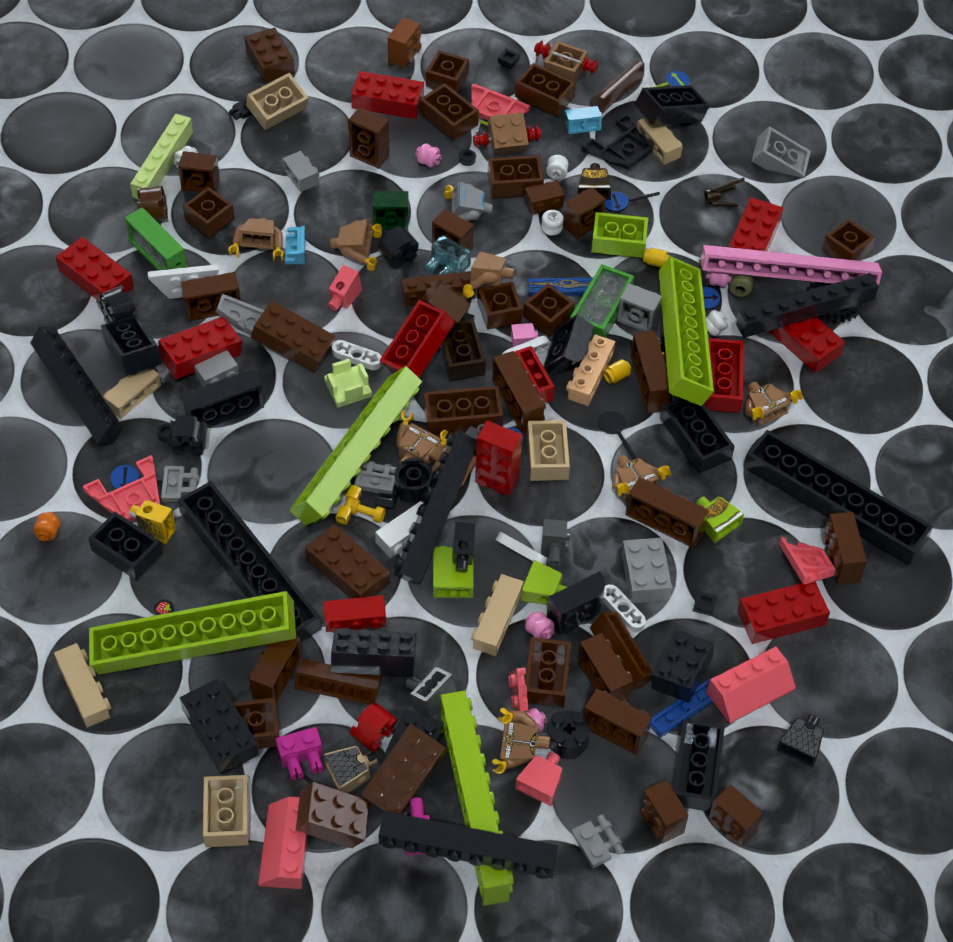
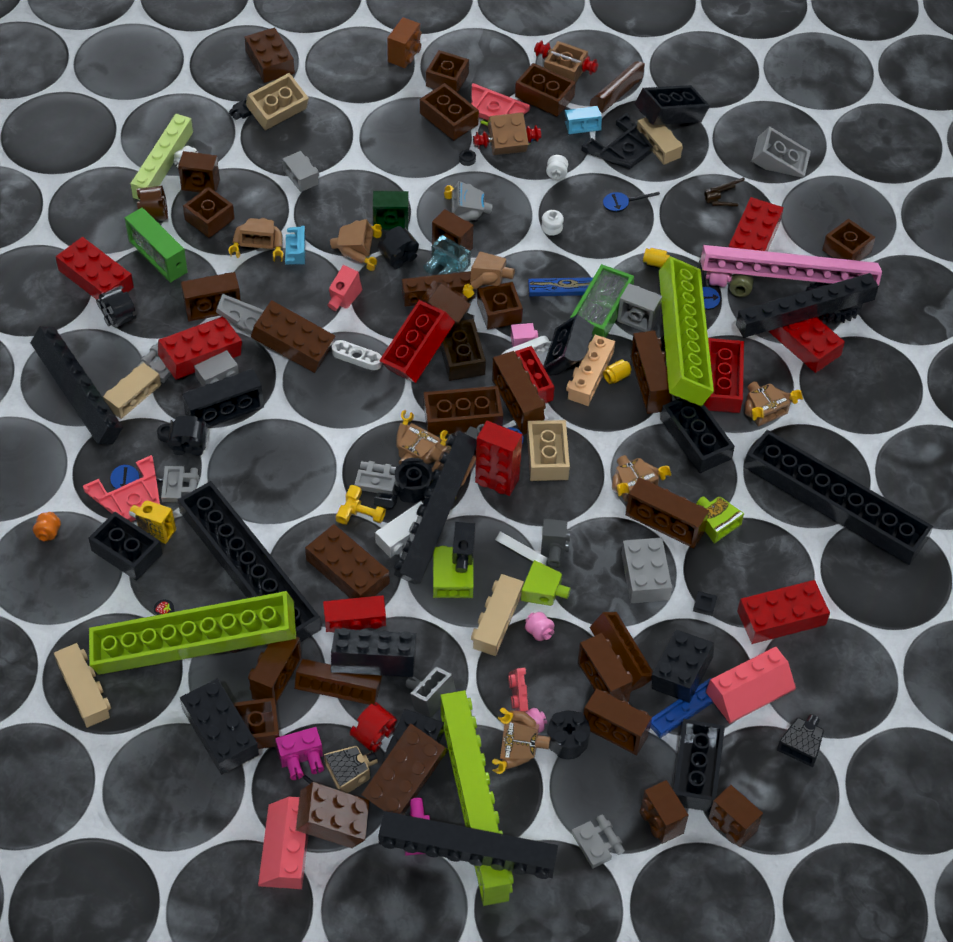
(131, 345): black brick -> none
(170, 280): white wing -> none
(226, 811): tan brick -> none
(347, 383): yellowish green panel -> none
(355, 447): lime brick -> none
(368, 137): reddish brown brick -> none
(387, 95): red brick -> none
(428, 155): bright pink piece -> none
(508, 58): black plate -> none
(513, 174): reddish brown brick -> none
(541, 778): coral torso -> none
(544, 197): reddish brown brick -> none
(547, 671): reddish brown brick -> none
(548, 309): reddish brown brick -> none
(576, 603): black brick -> none
(581, 212): reddish brown brick -> none
(596, 178): dark brown torso -> none
(614, 423): black piece -> none
(619, 235): lime brick -> none
(621, 599): white beam -> none
(675, 79): blue piece -> none
(716, 322): white piece -> none
(808, 561): coral wing -> none
(844, 548): reddish brown brick -> none

